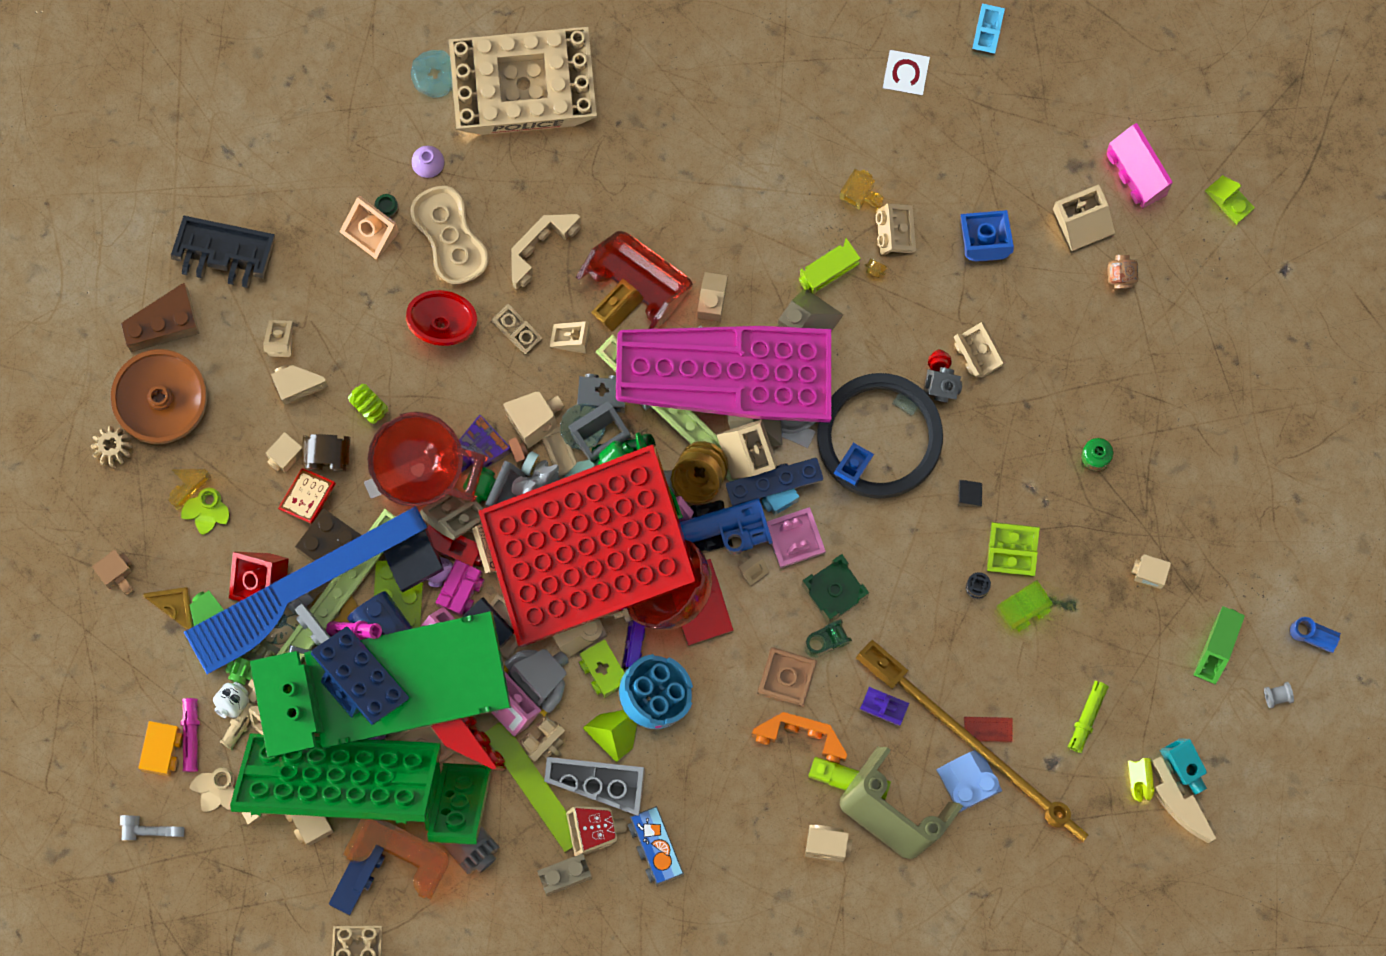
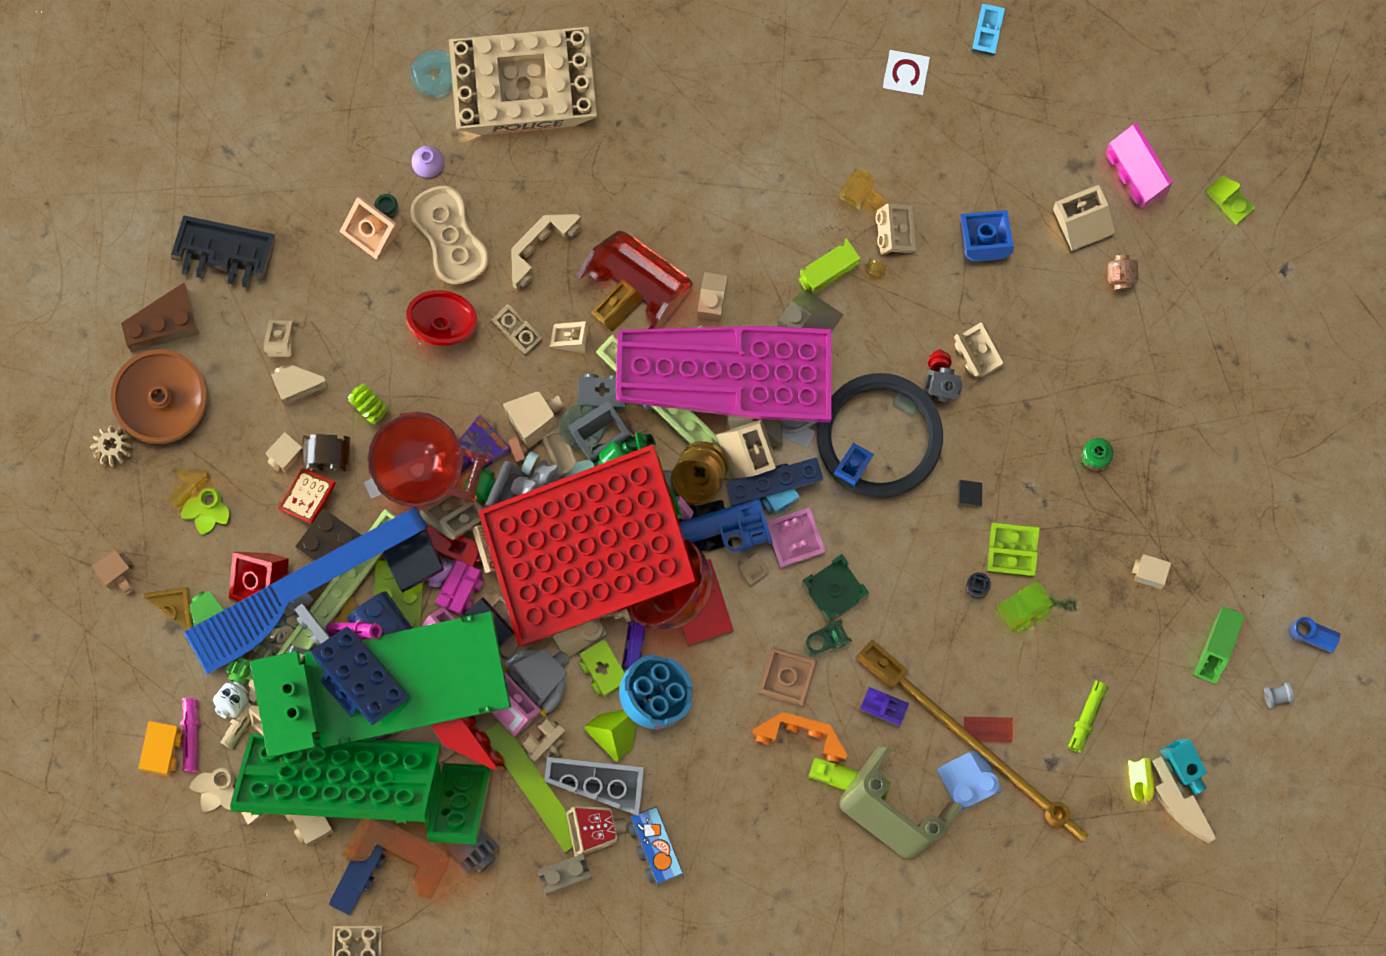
(131, 828): light grey brick -> none
(827, 843): tan brick -> none

